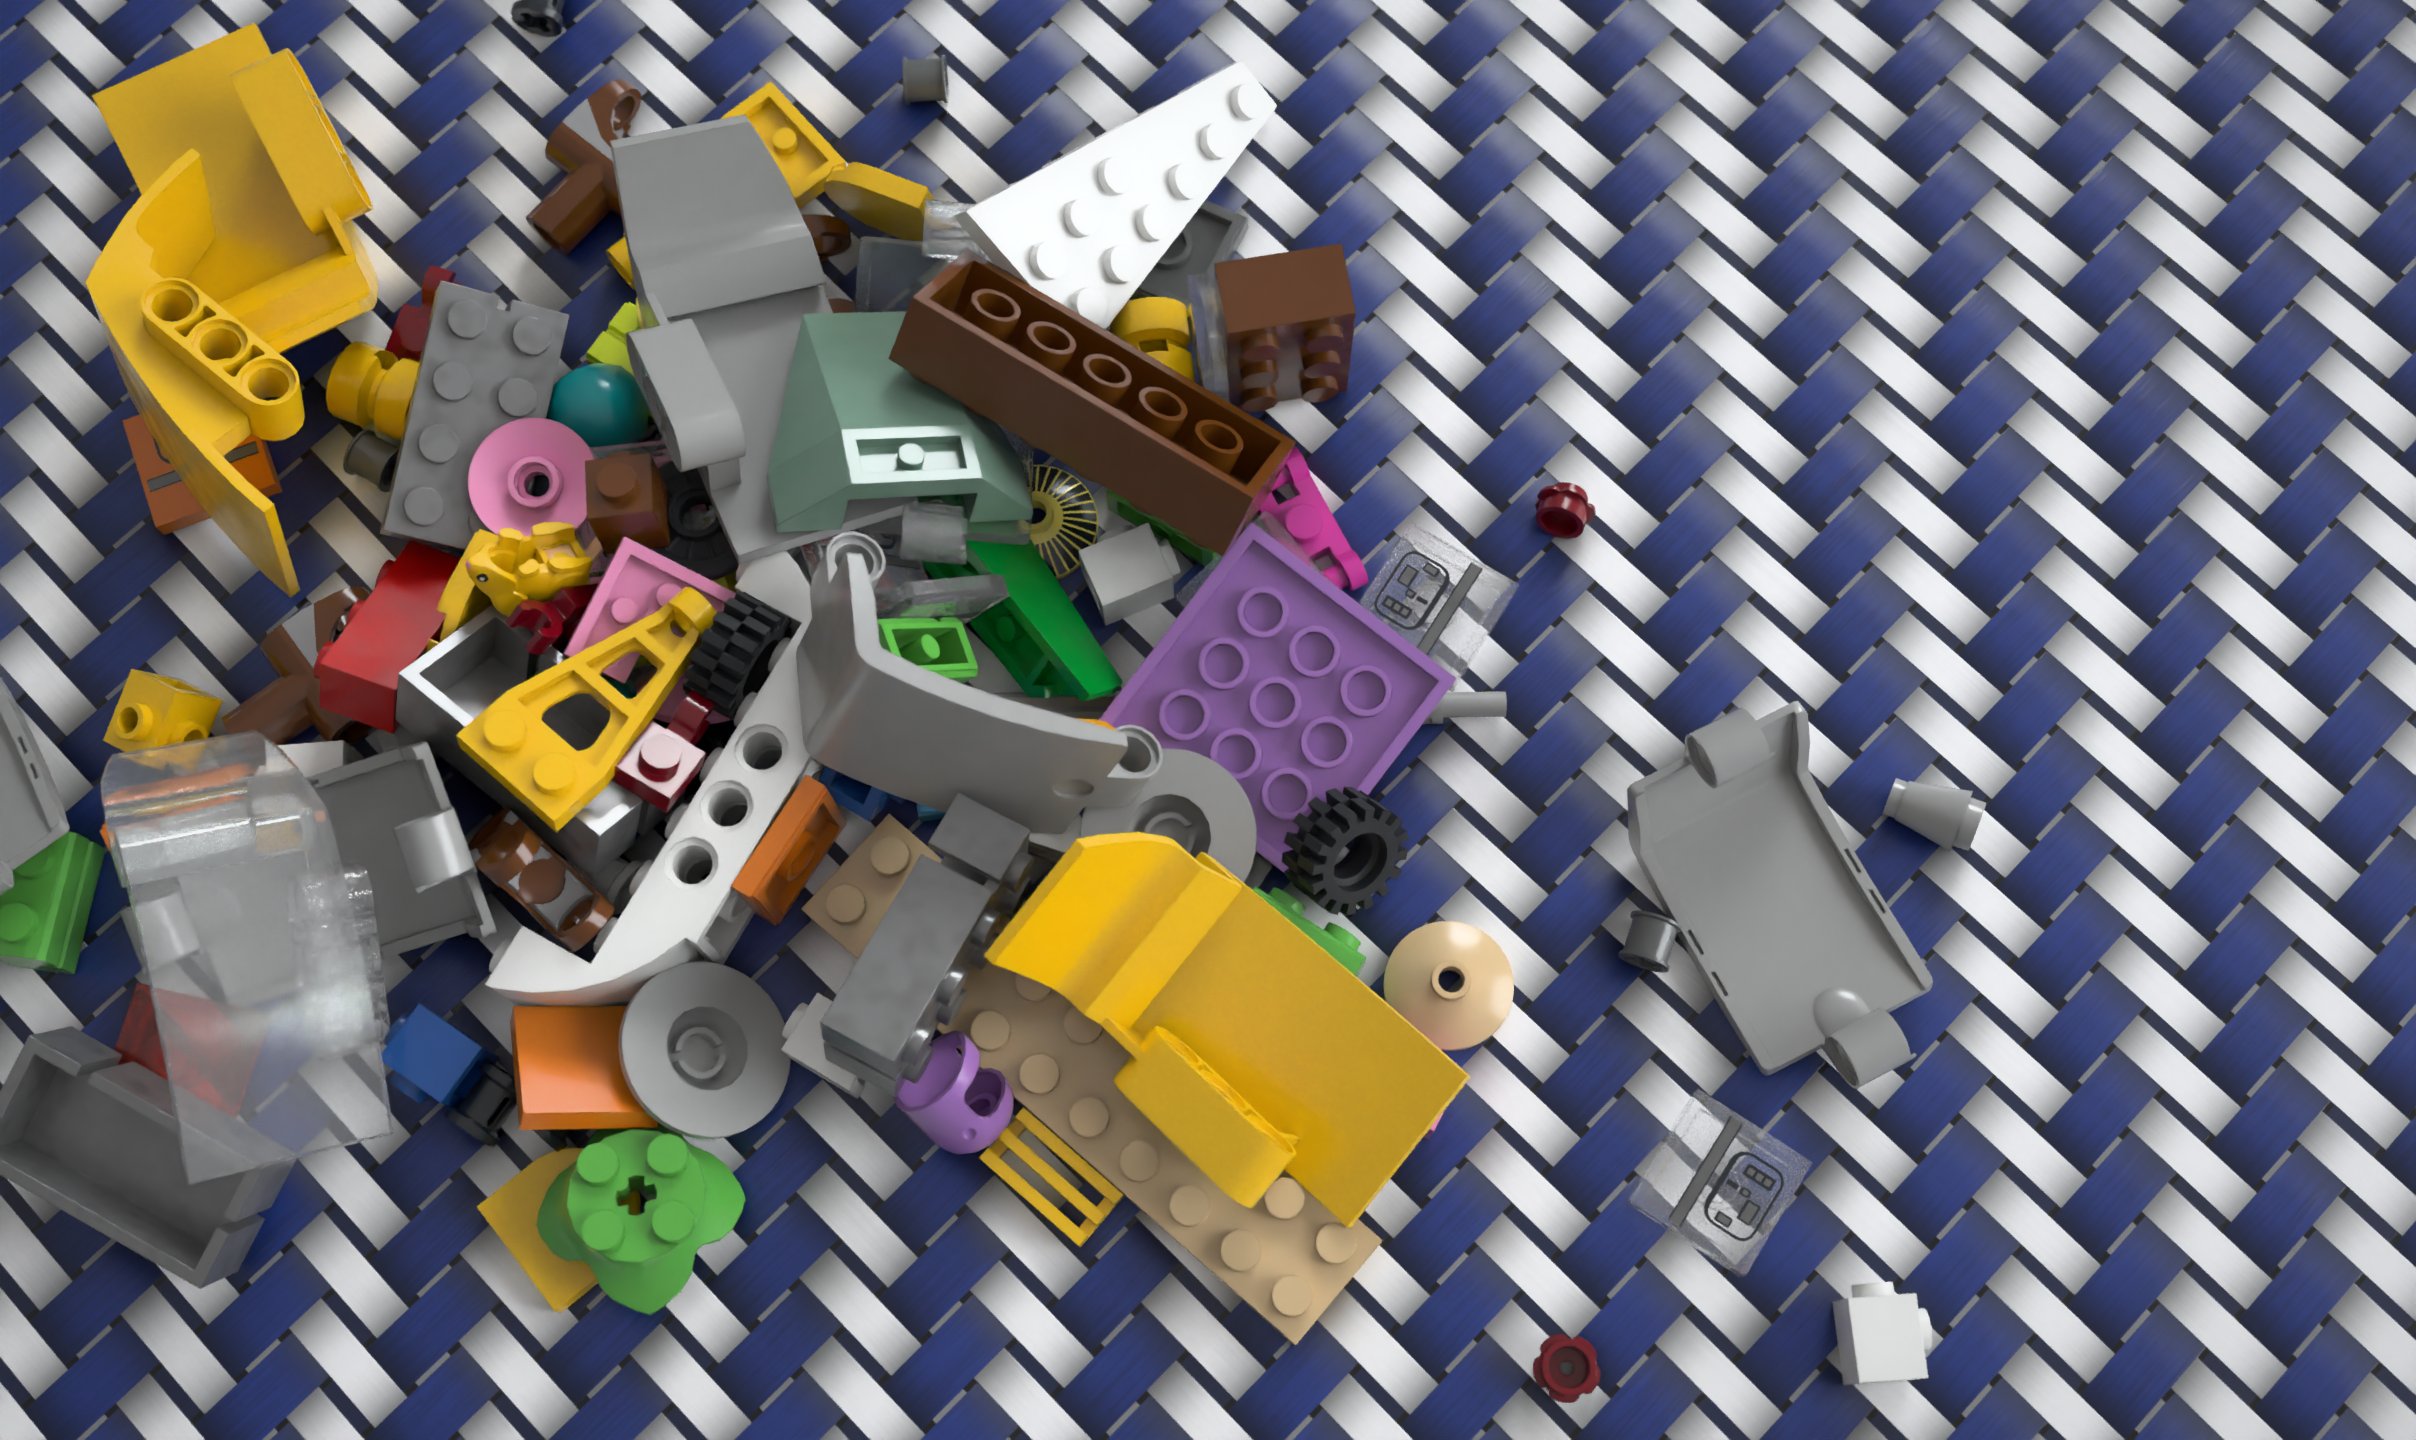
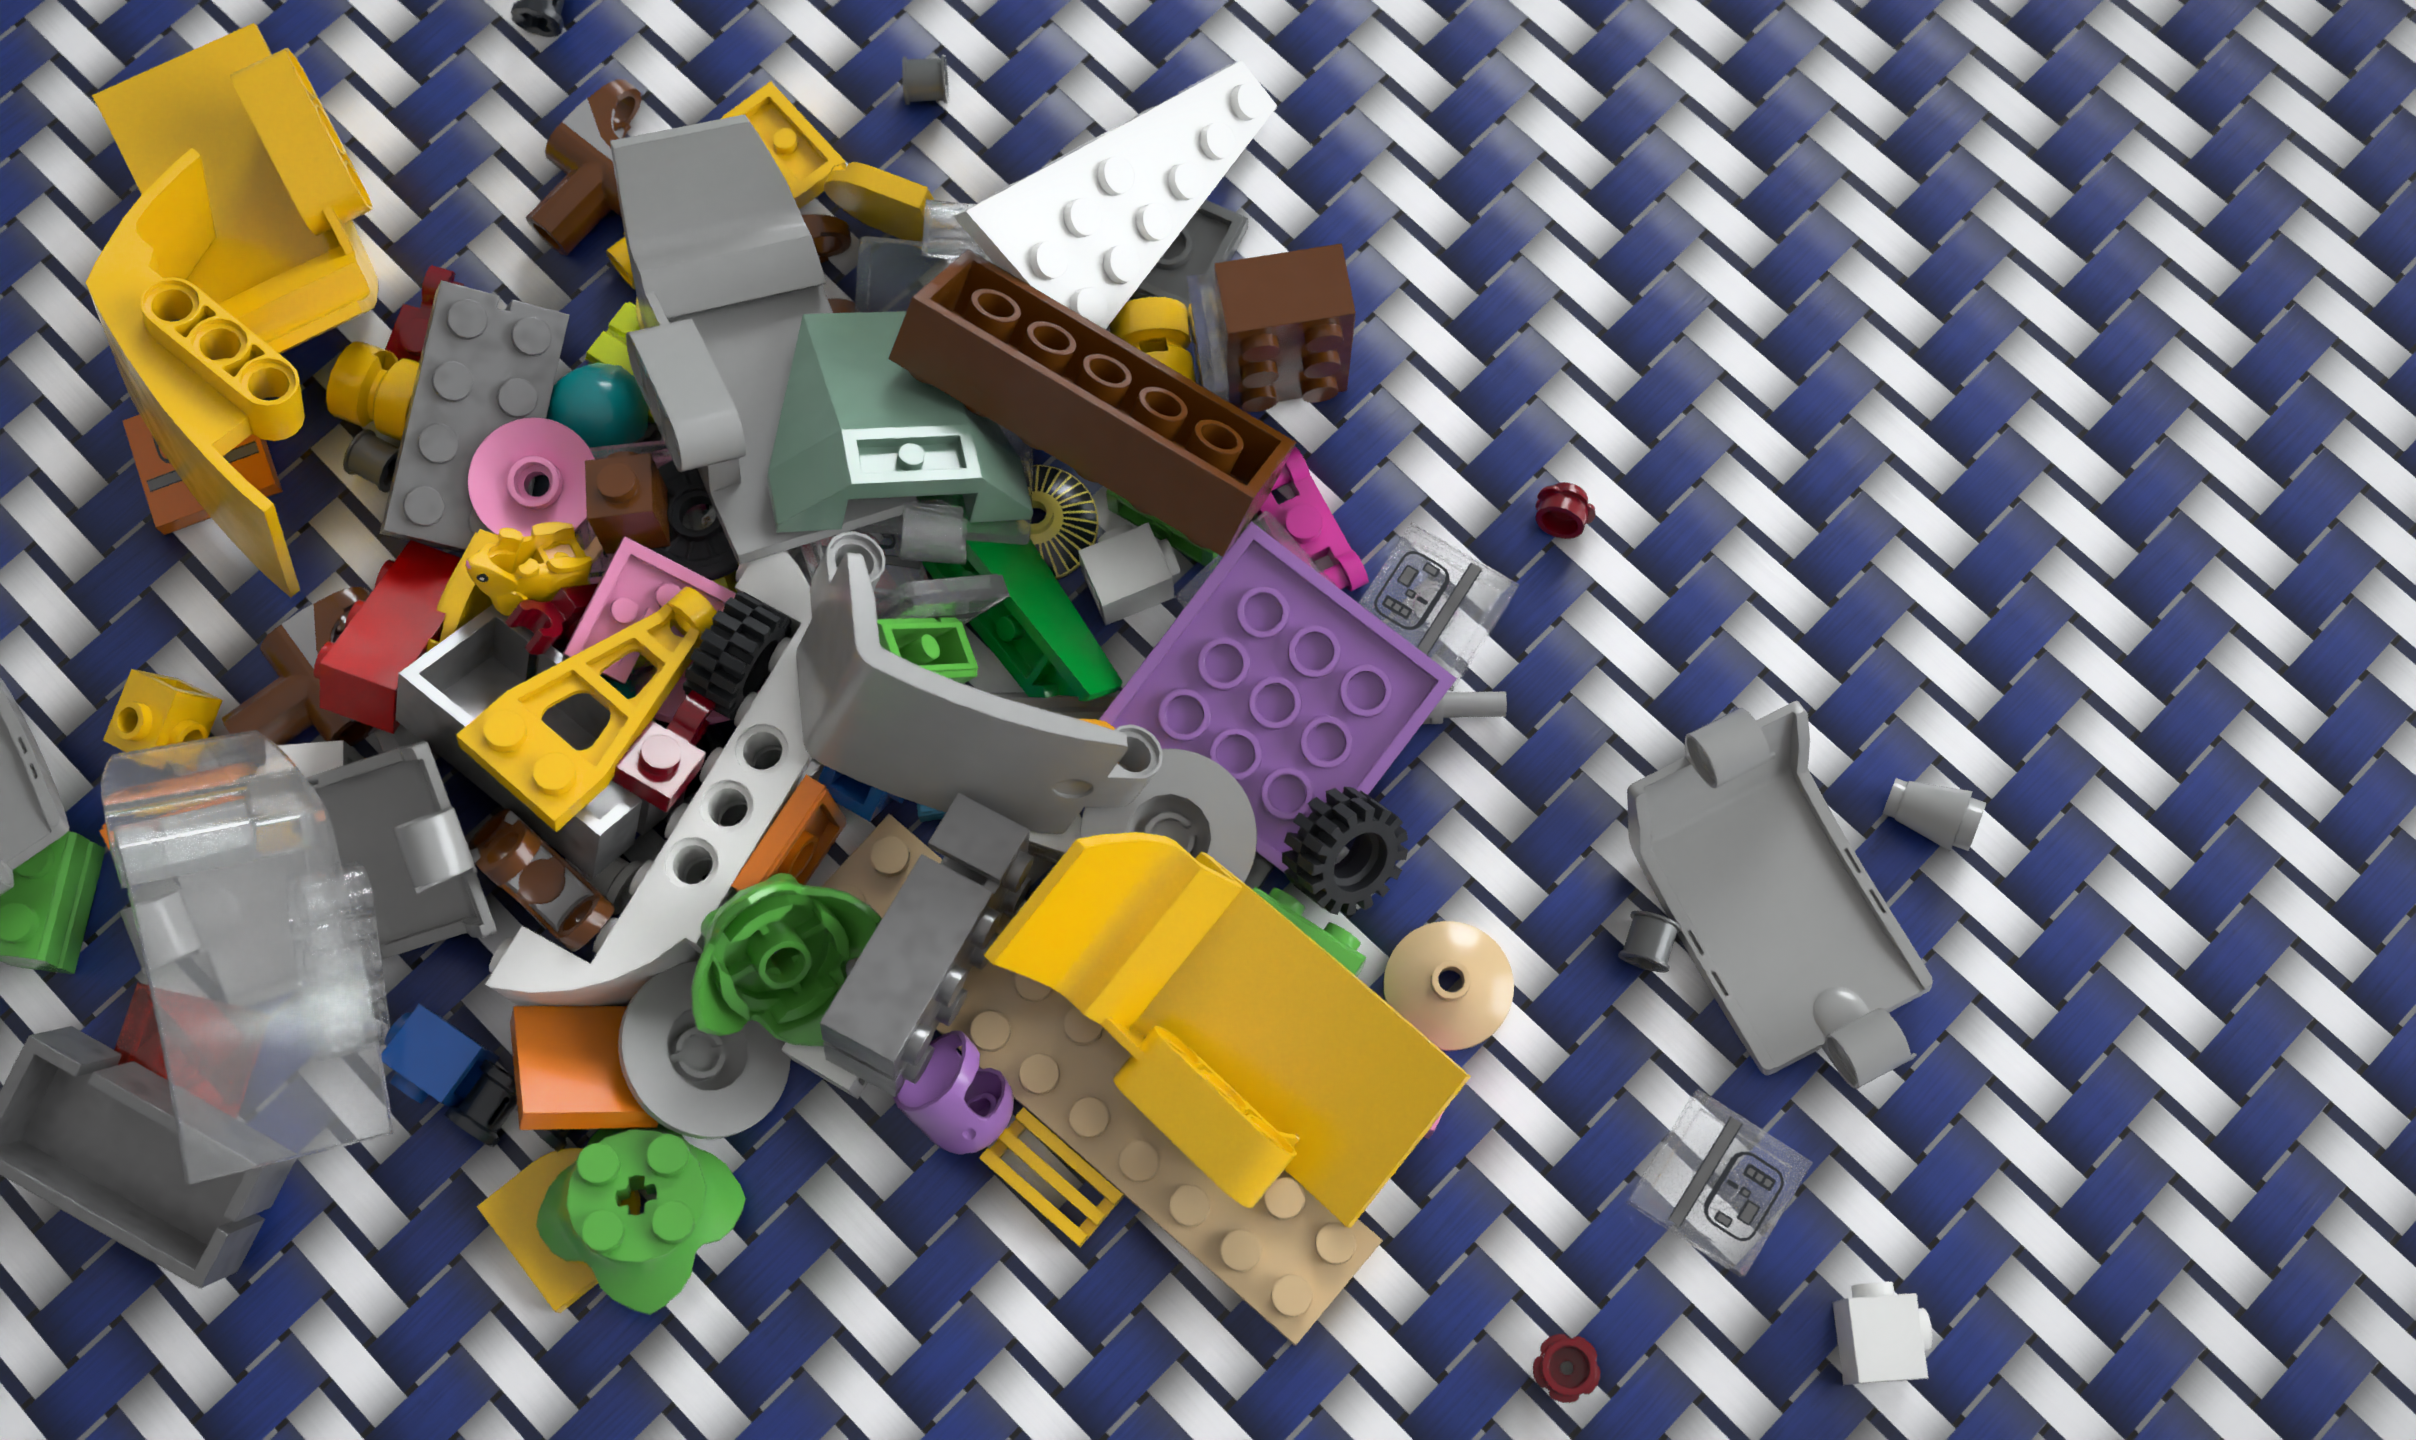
(786, 990): none -> bright green brick

